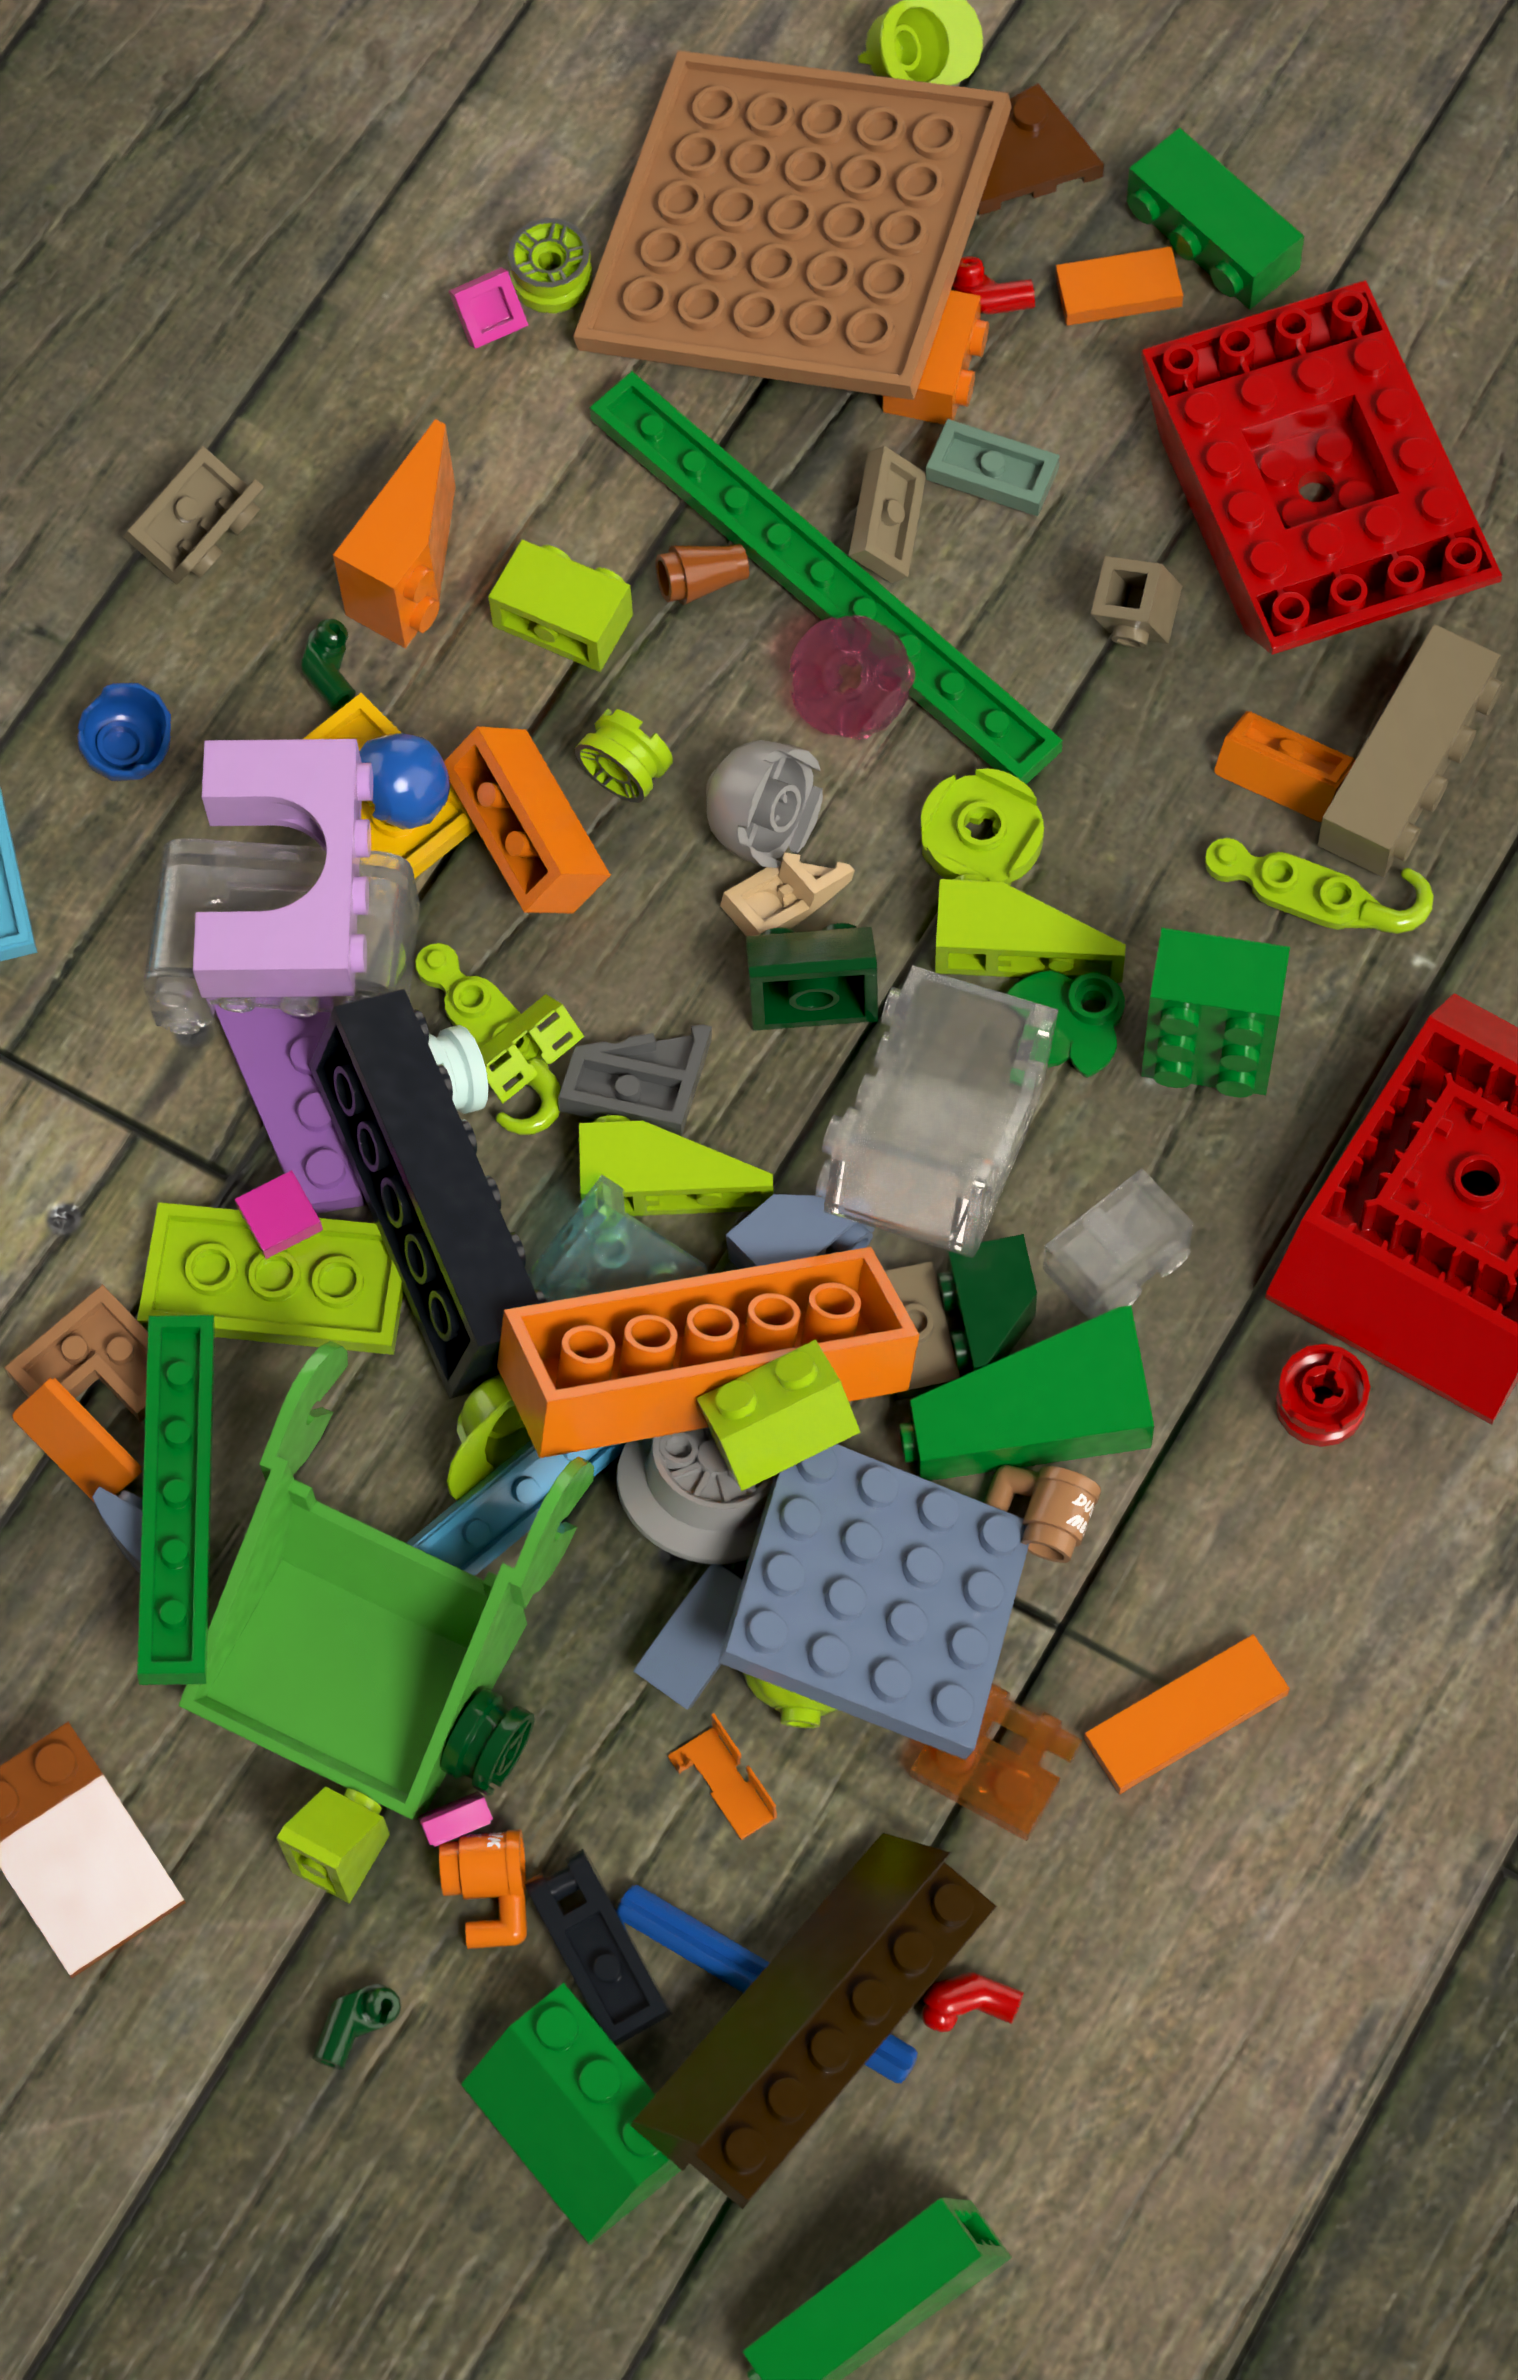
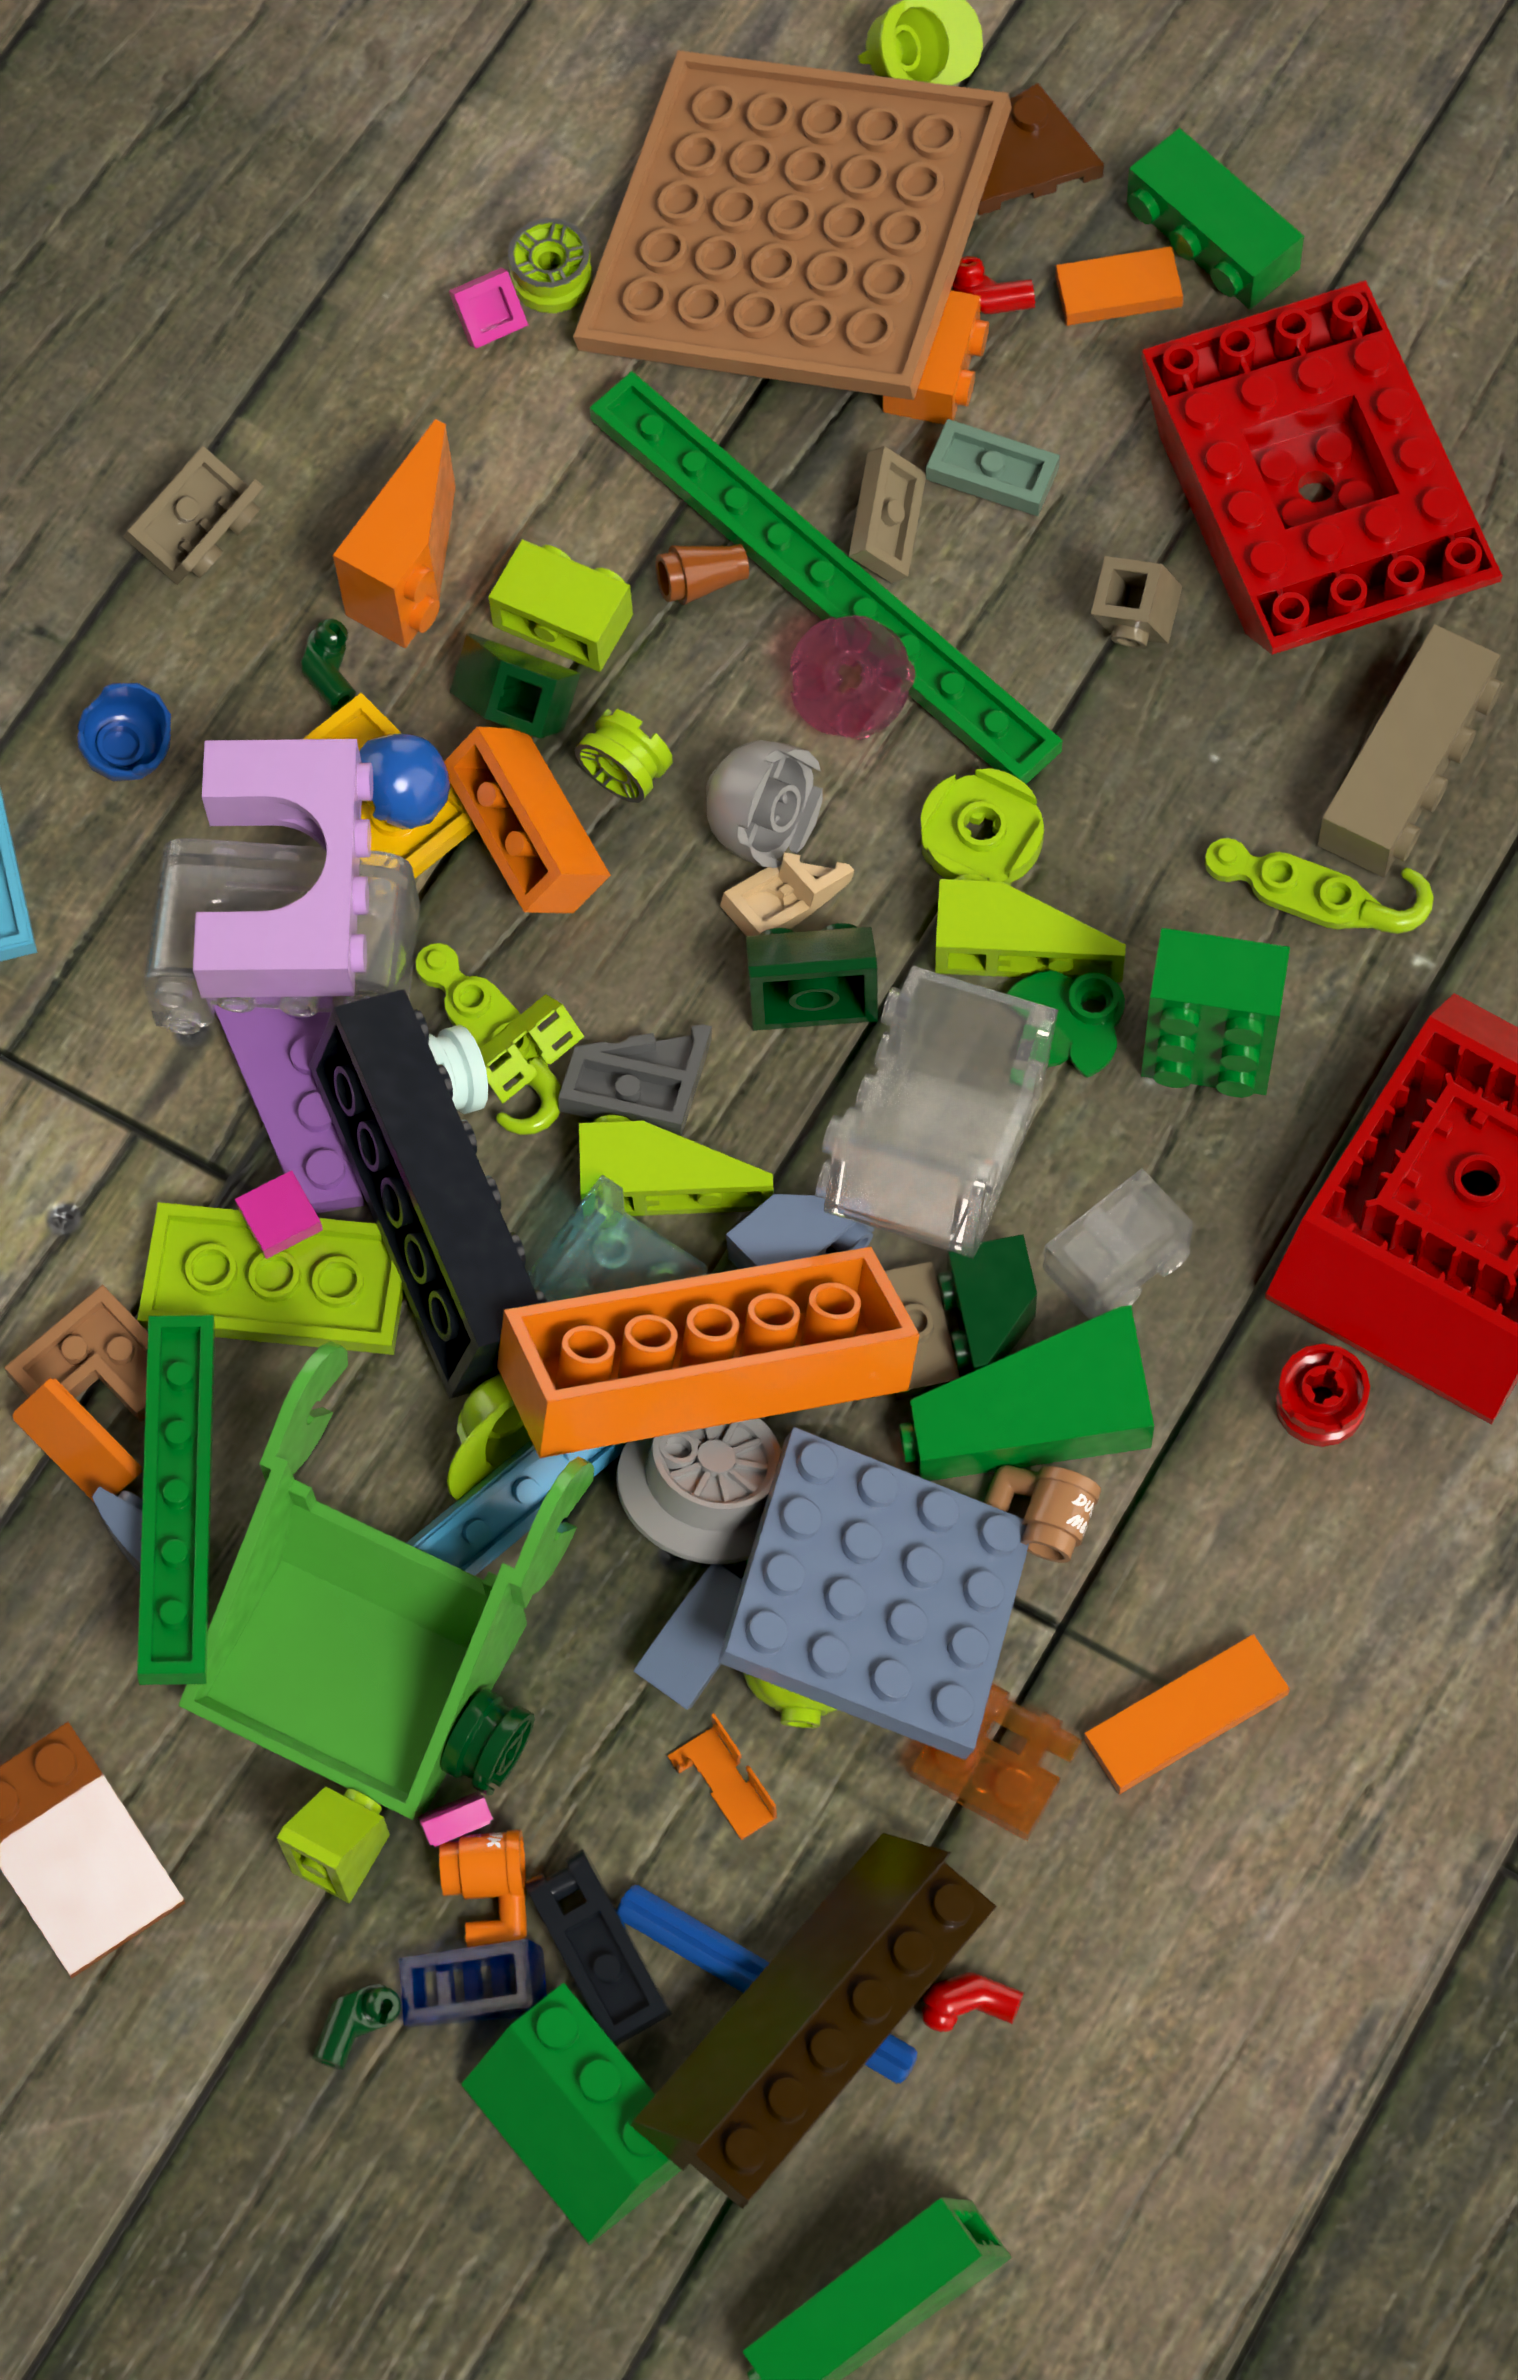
(514, 687): none -> dark green slope
(529, 1980): none -> clear blue slope
(778, 1415): lime brick -> none
(1282, 765): orange slope -> none

